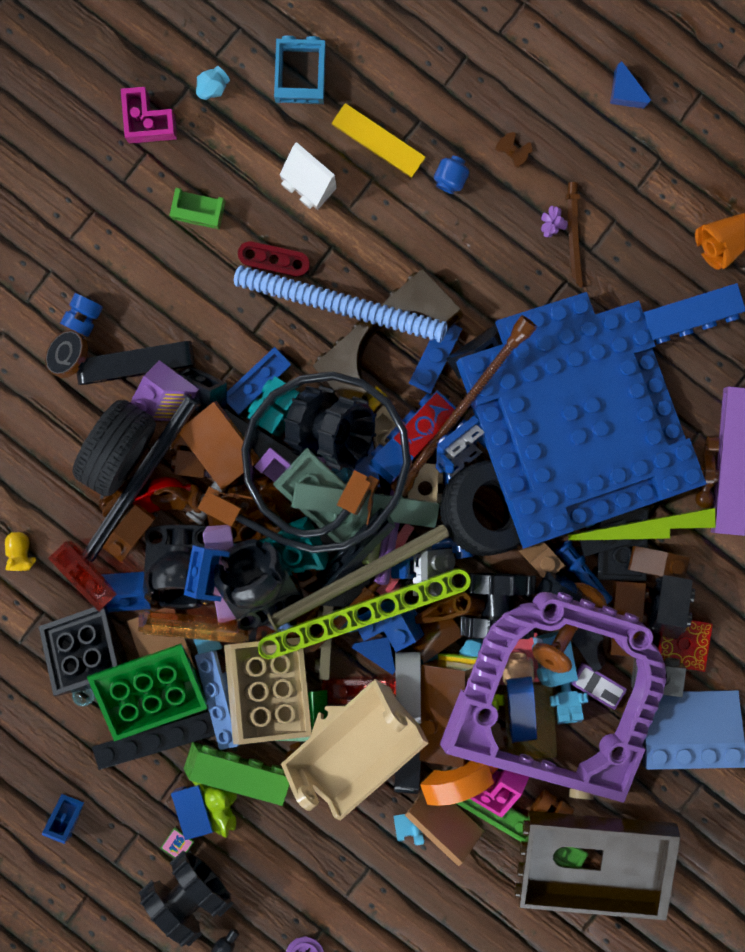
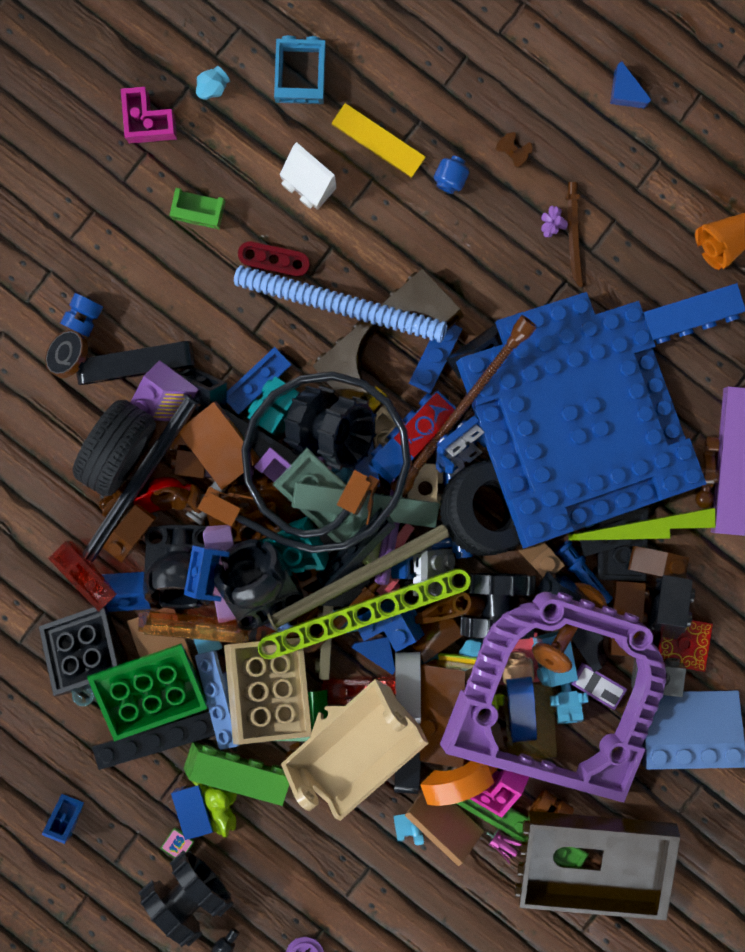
(17, 551): yellow animal -> none
(499, 841): none -> flat silver piece
(580, 794): tan tile -> none

